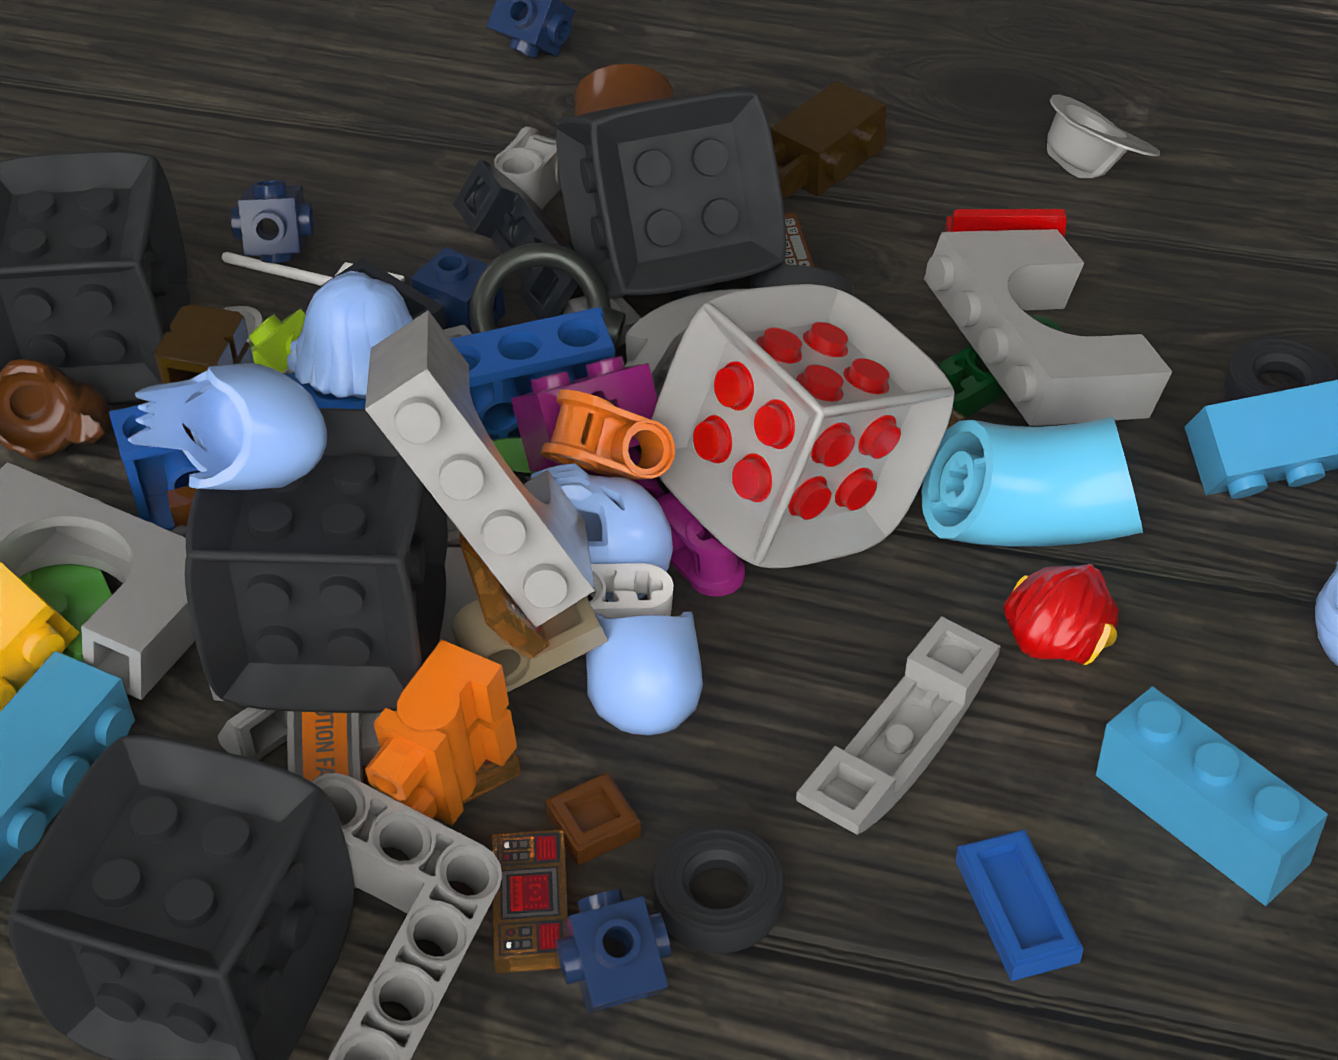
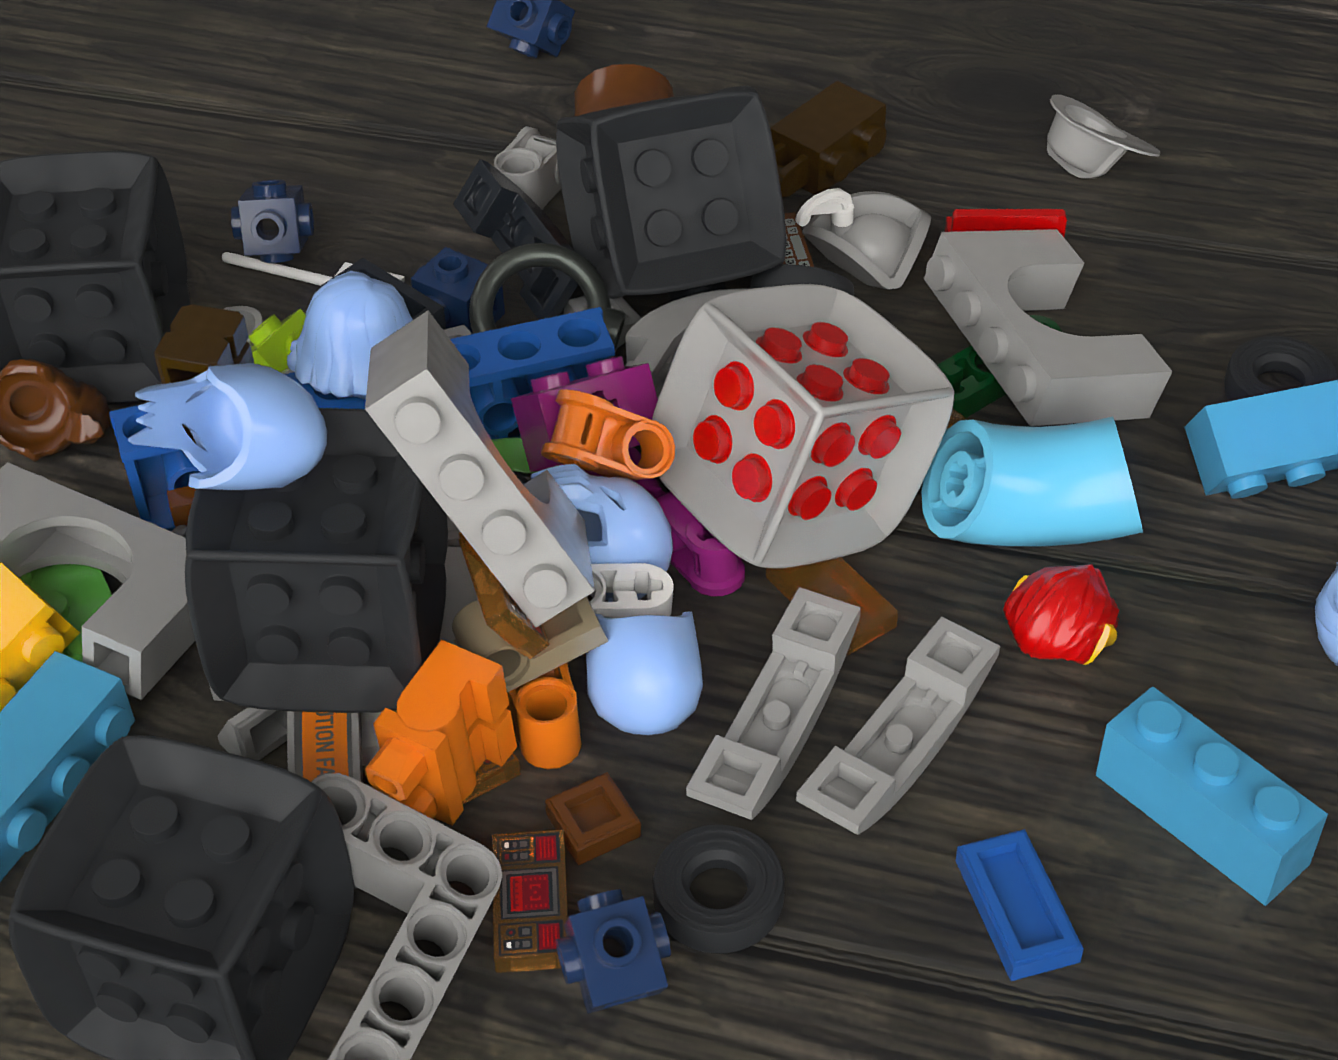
(547, 719): none -> orange piece
(781, 709): none -> light grey slope
(840, 581): none -> clear orange tile
(866, 233): none -> light grey hat

